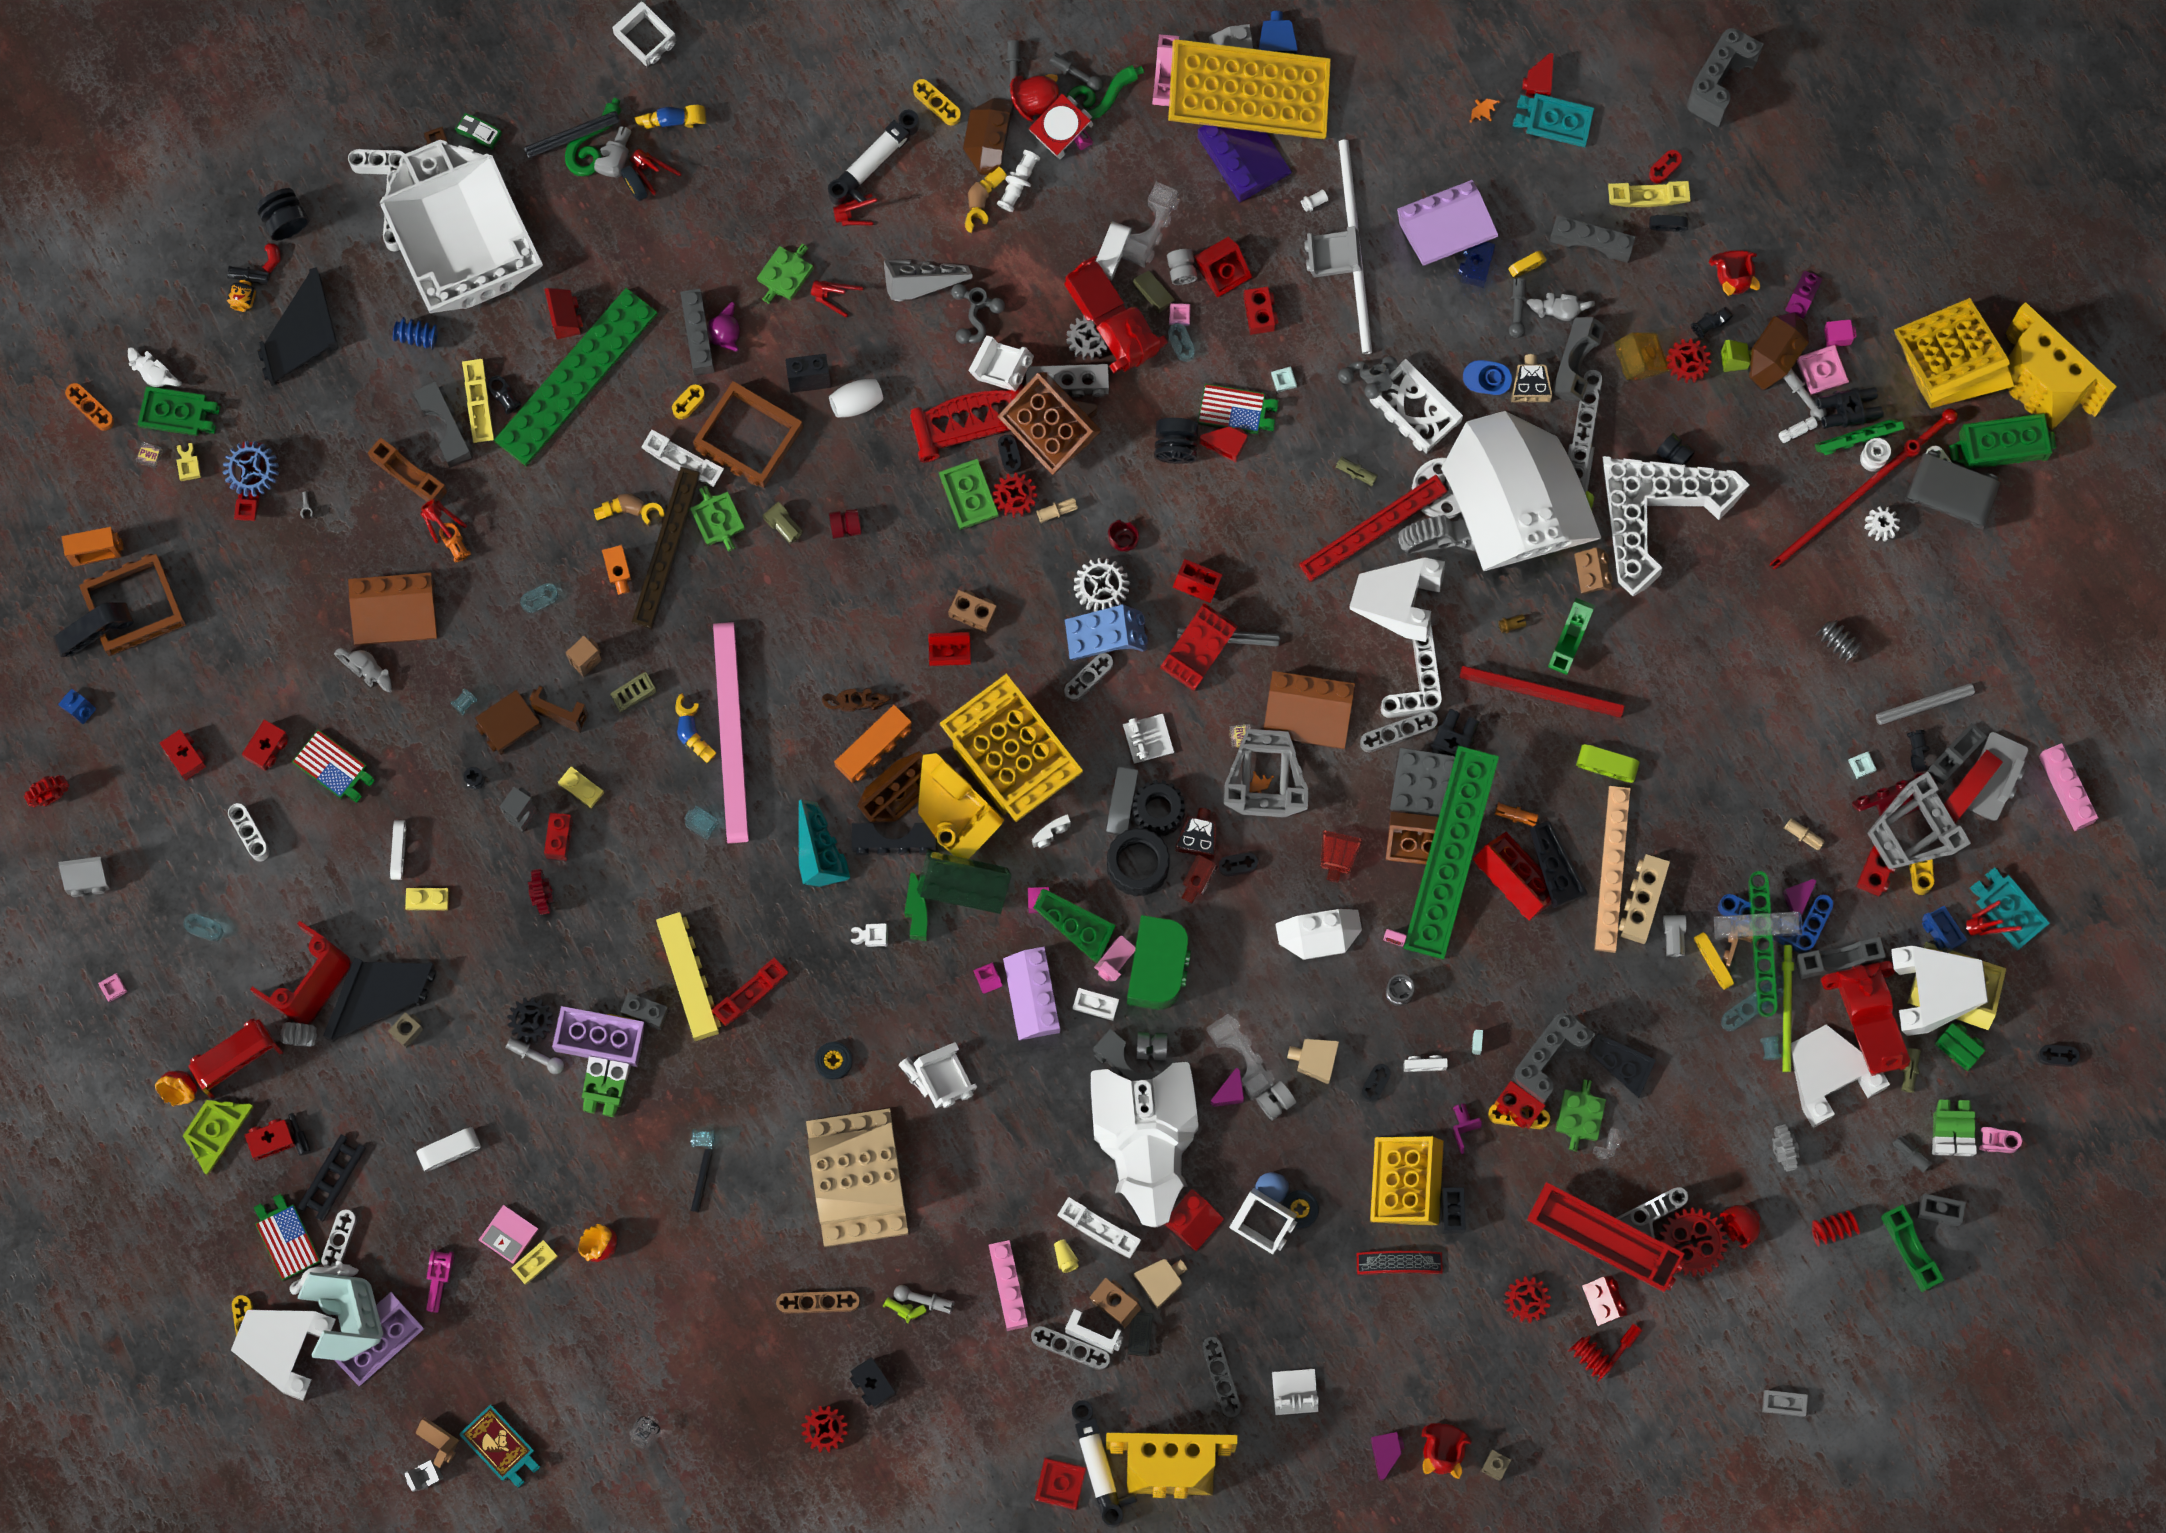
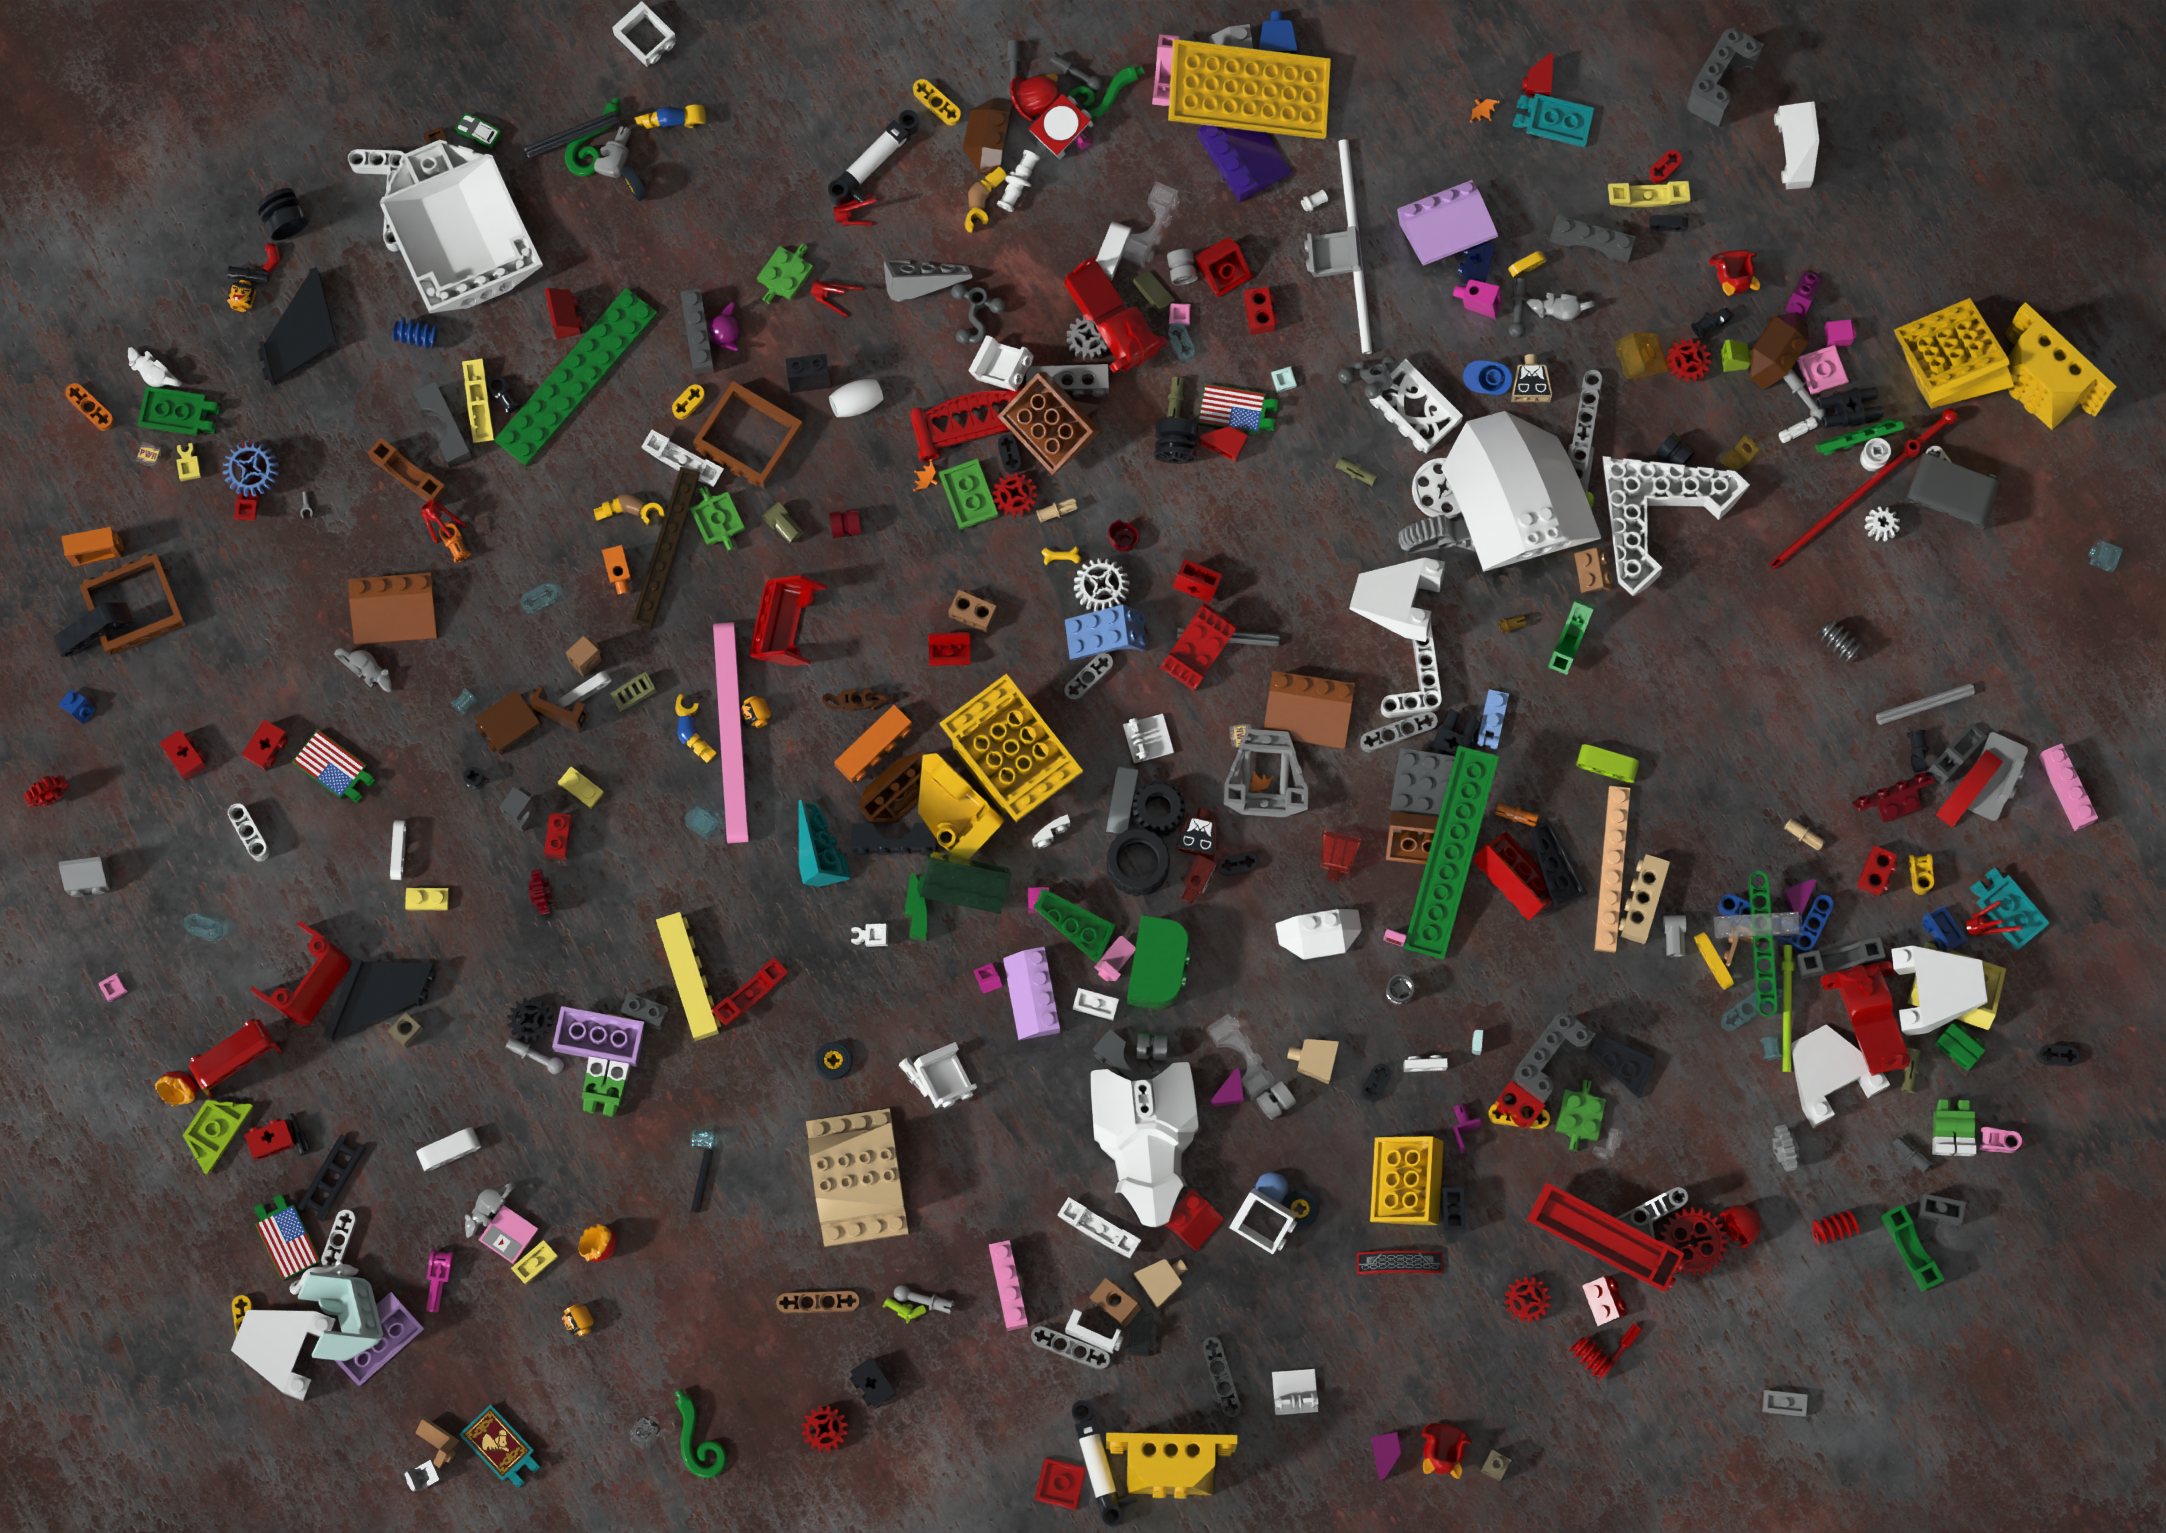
(298, 1034): light grey gear -> none
(487, 1204): none -> light grey animal
(578, 1320): none -> light orange head
(584, 691): none -> white beam
(643, 160): red plant -> none
(689, 1413): none -> green plant
(756, 711): none -> light orange head
(779, 619): none -> red windscreen
(925, 477): none -> orange piece
(1063, 555): none -> yellow piece
(1066, 1258): light yellow cone -> none
(1175, 397): none -> olive pin
(1373, 528): red tile -> none
(1480, 297): none -> dark pink torso
(1492, 718): none -> light blue plate
(1541, 691): red tile -> none
(1584, 336): dark grey arch -> none
(1738, 457): none -> clear yellow bracket
(1800, 142): none -> white wedge
(1862, 765): light aqua tile -> none
(1937, 816): light grey windscreen -> none
(2004, 442): green container -> none
(2105, 556): none -> clear light blue brick

